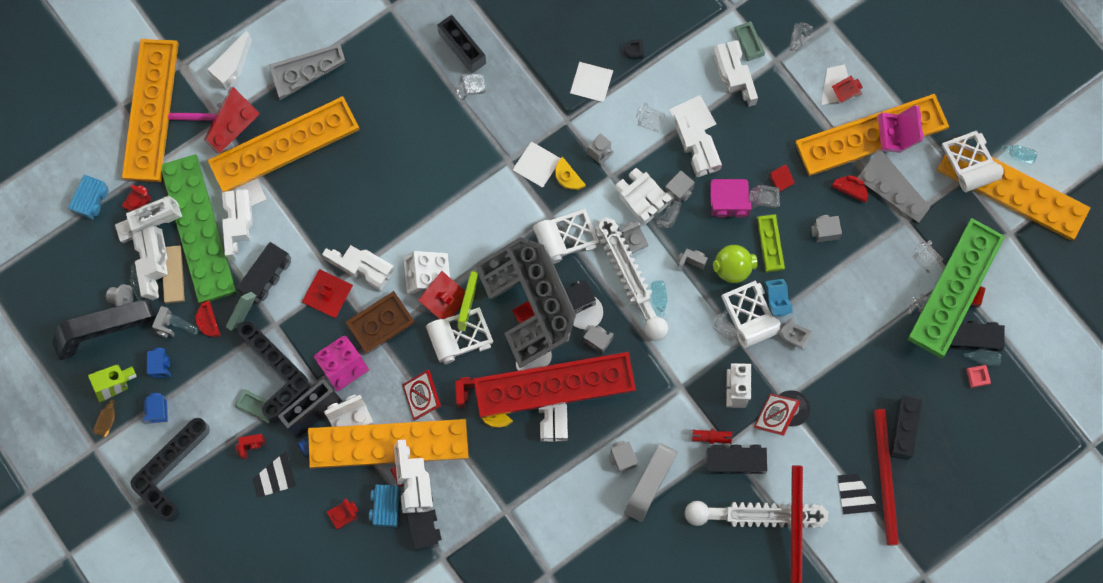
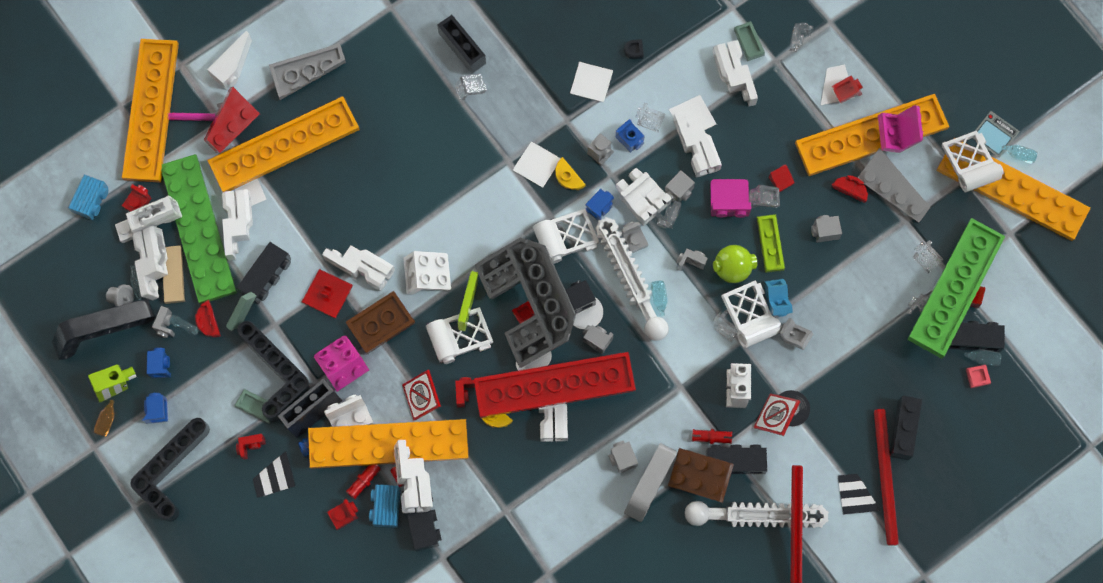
(363, 480): none -> red pin
(443, 296): red piece -> none
(599, 204): none -> blue window
(630, 143): none -> blue brick
(700, 475): none -> reddish brown plate
(996, 133): none -> sticker

